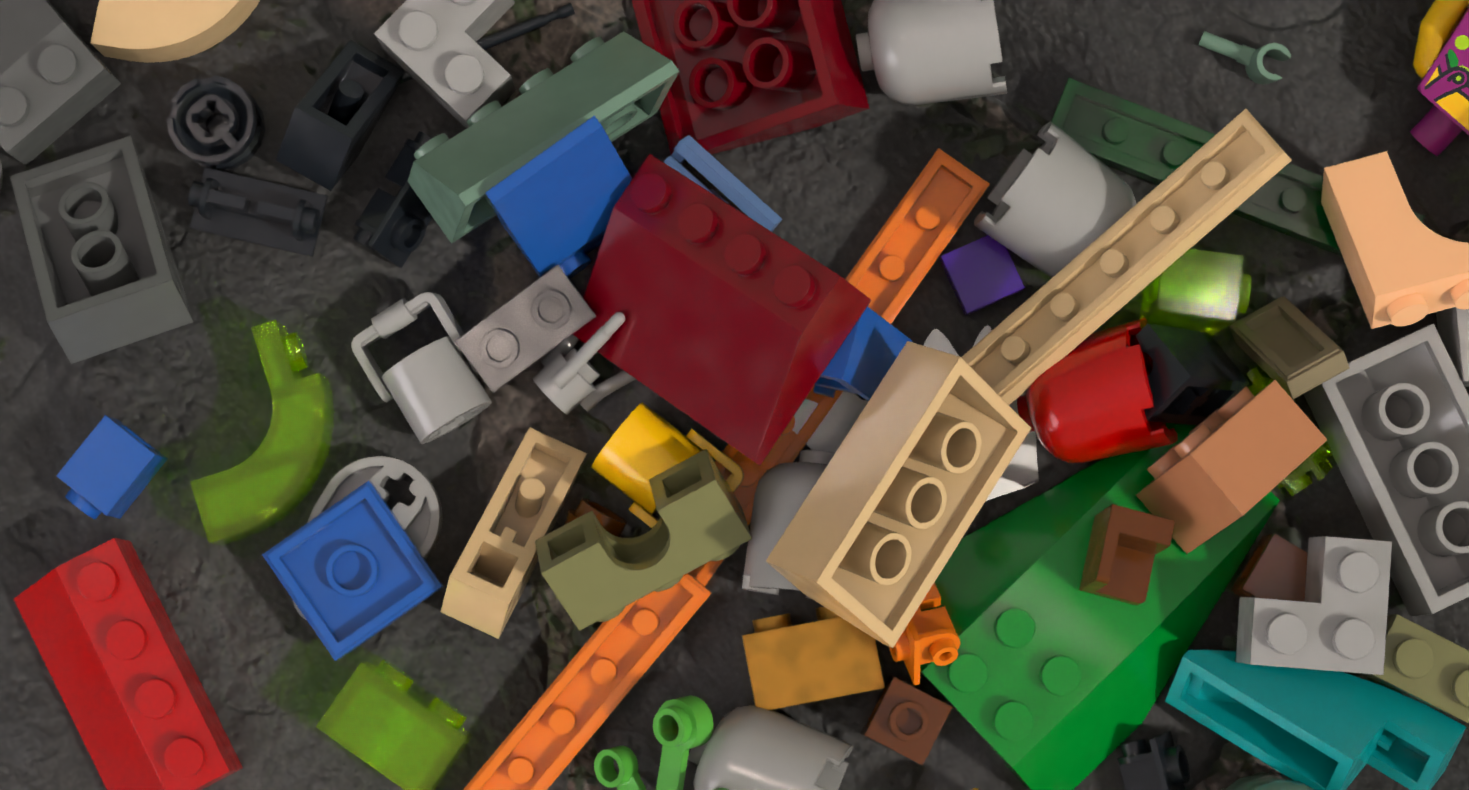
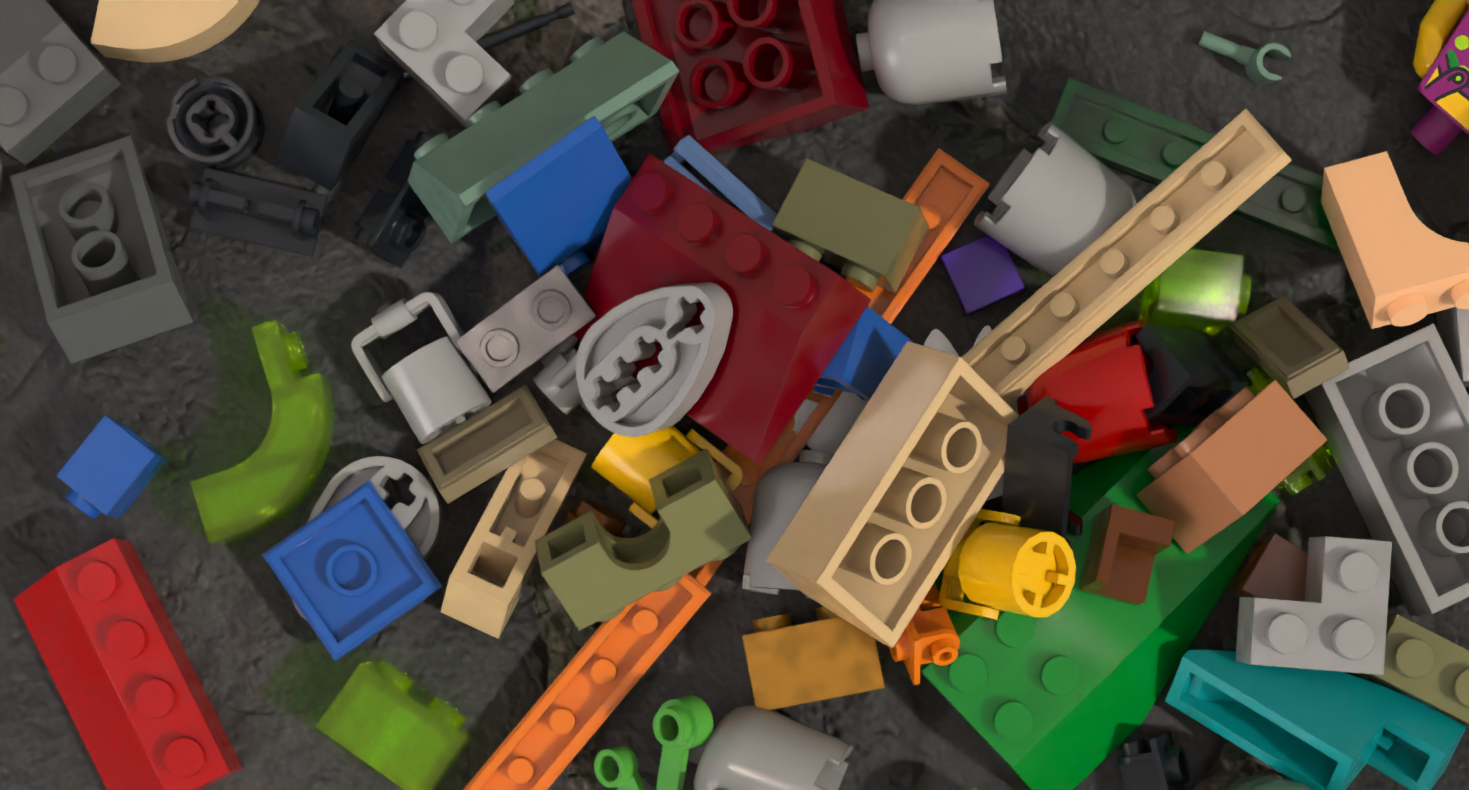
(486, 444): none -> dark tan tile
(628, 335): none -> light grey piece
(851, 227): none -> olive brick
(906, 720): reddish brown brick -> none
(1008, 569): none -> yellow piece
(1041, 467): none -> black hinge

